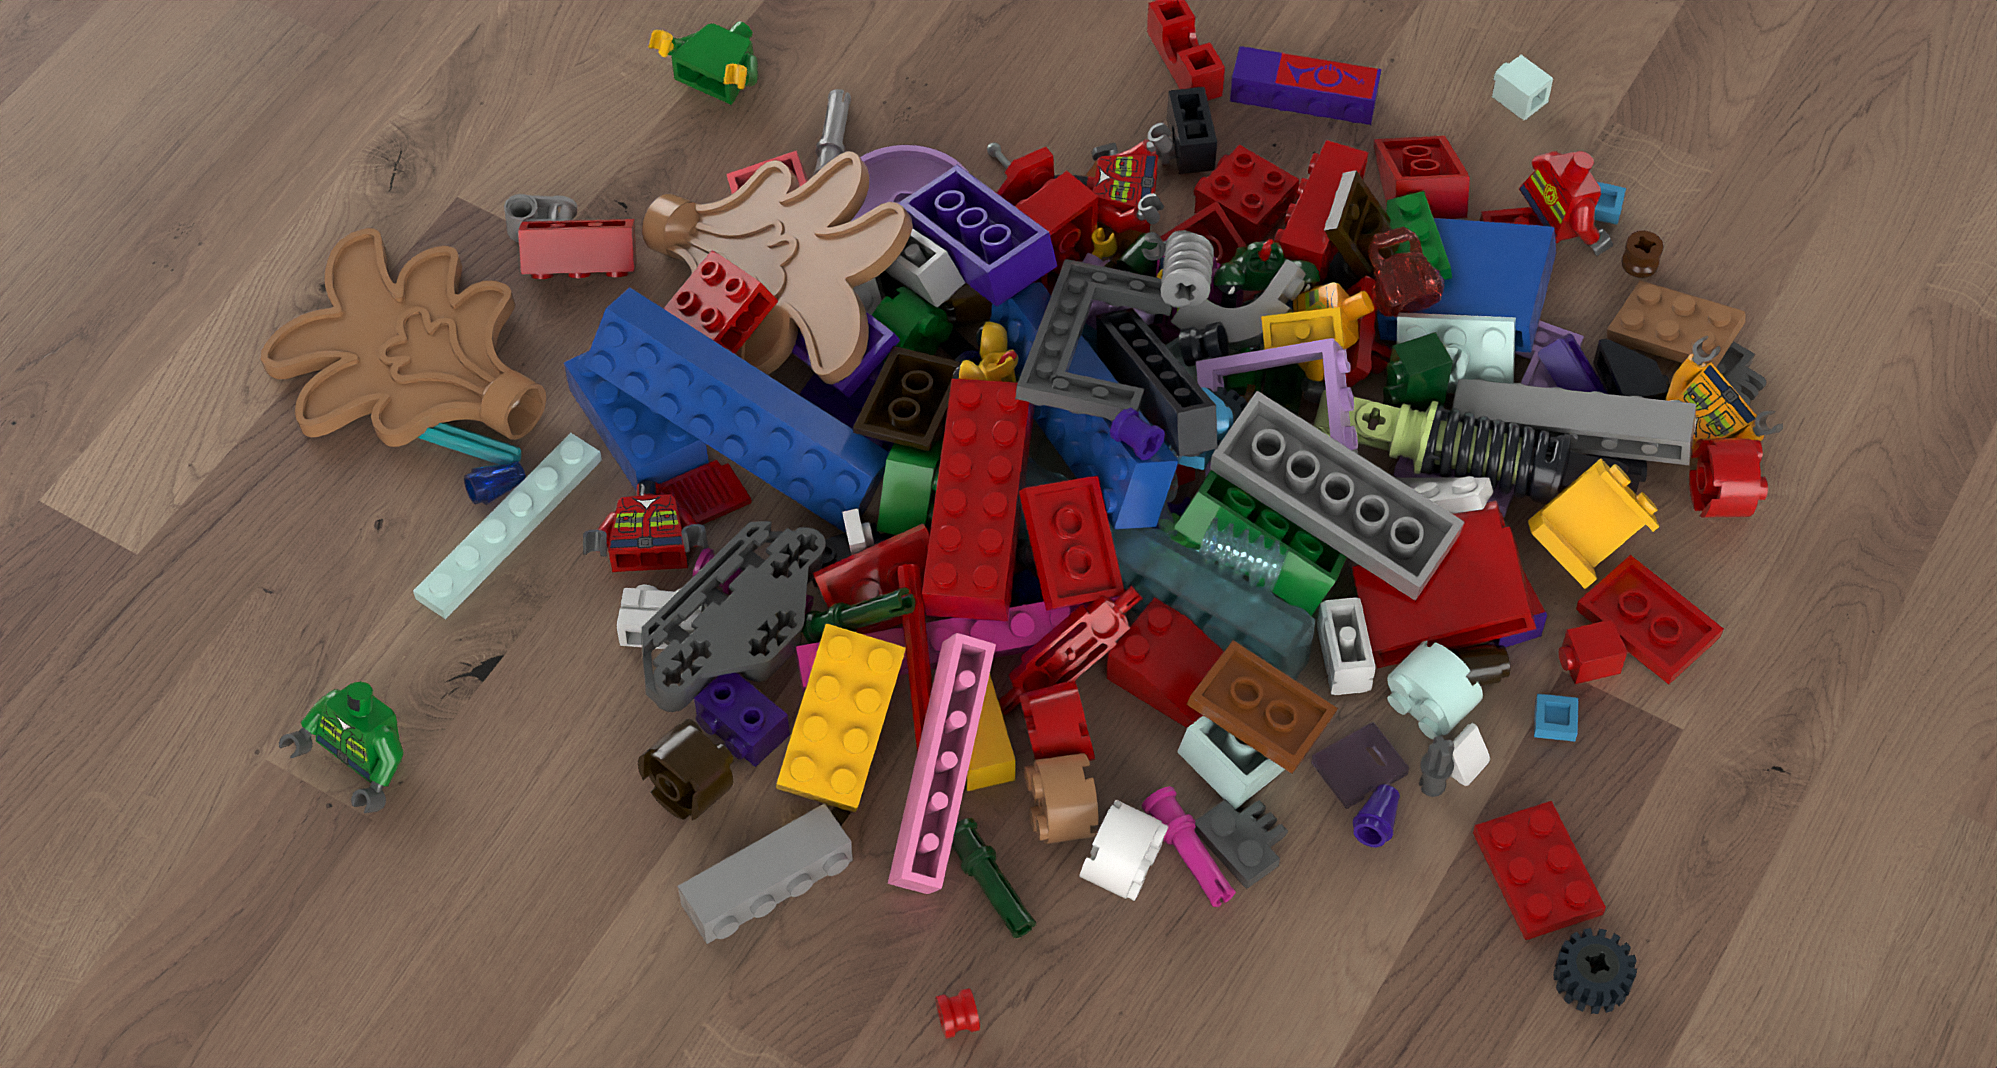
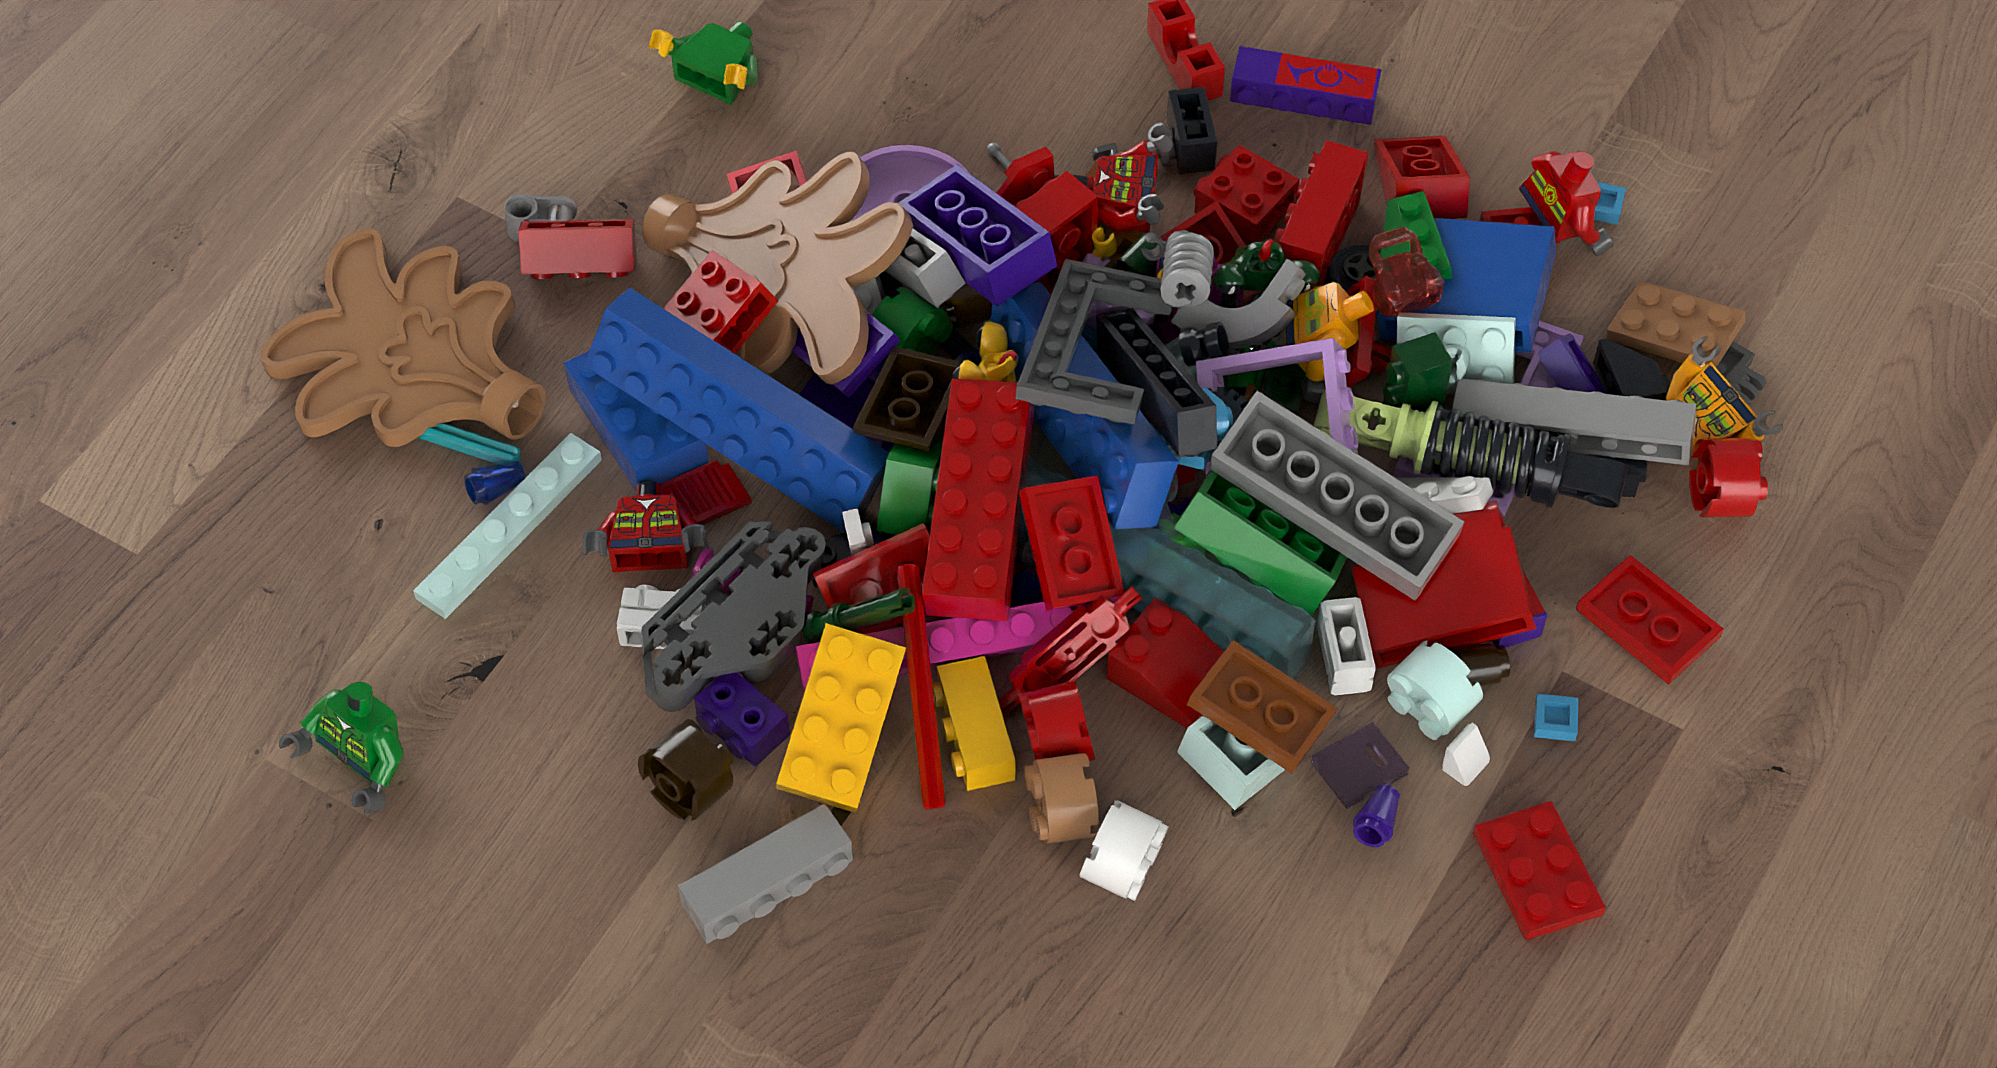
(833, 130): light grey pin -> none
(942, 764): bright pink brick -> none
(957, 1013): red wheel -> none
(979, 861): dark green pin -> none
(1137, 433): dark purple bush -> none
(1181, 834): dark pink pin -> none
(1242, 555): clear light blue piece -> none
(1242, 840): dark grey hinge -> none
(1302, 327): yellow plate -> none
(1354, 222): dark brown plate -> none
(1436, 766): dark grey axle -> none
(1522, 87): light aqua brick -> none
(1590, 984): black wheel -> none
(1592, 520): yellow panel -> none
(1592, 651): red brick -> none
(1635, 259): reddish brown wheel -> none

